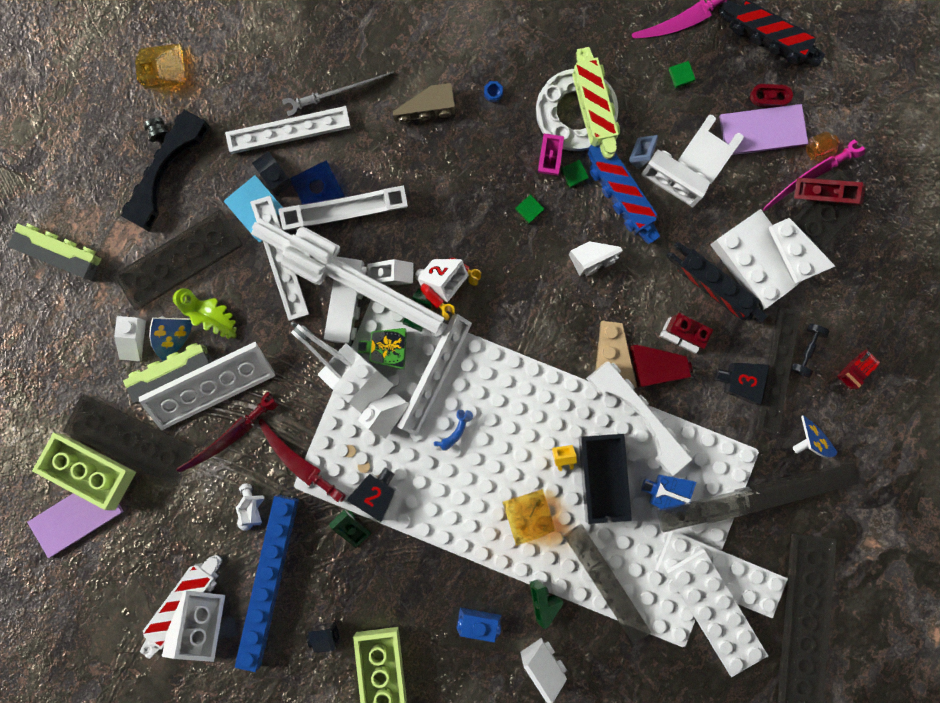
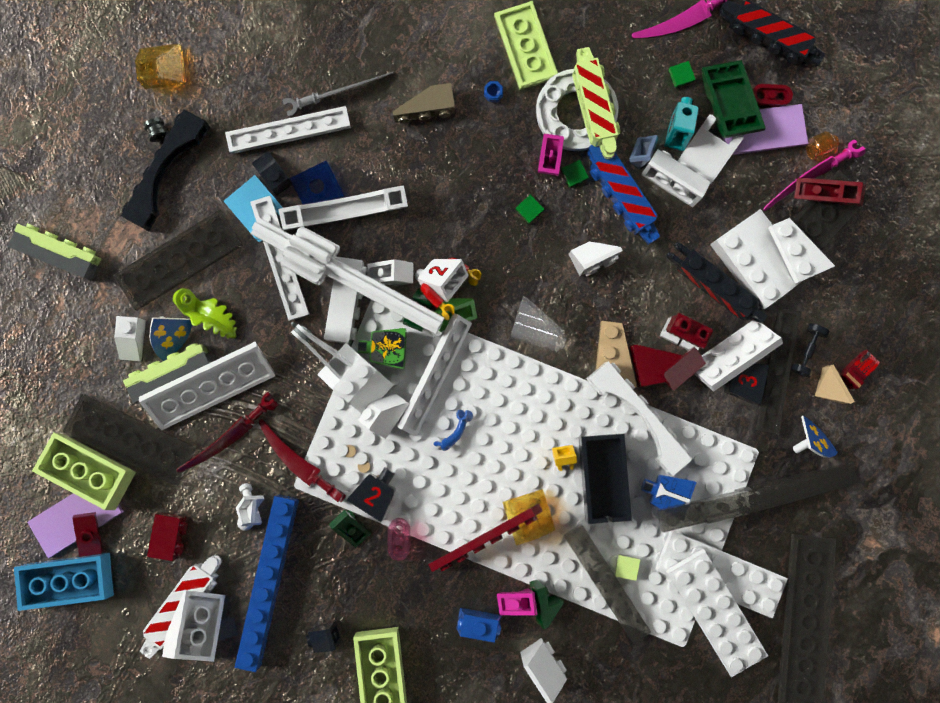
(63, 581): none -> dark azure brick
(87, 534): none -> dark red plate
(167, 536): none -> dark red brick
(398, 537): none -> clear pink plate
(463, 306): none -> bright green slope
(493, 536): none -> dark red plate
(517, 603): none -> dark pink slope
(525, 45): none -> yellowish green tile
(536, 328): none -> clear slope
(627, 567): none -> yellowish green tile
(682, 124): none -> teal torso
(683, 368): none -> dark red slope
(732, 99): none -> dark green slope
(737, 354): none -> white plate
(832, 386): none -> tan slope

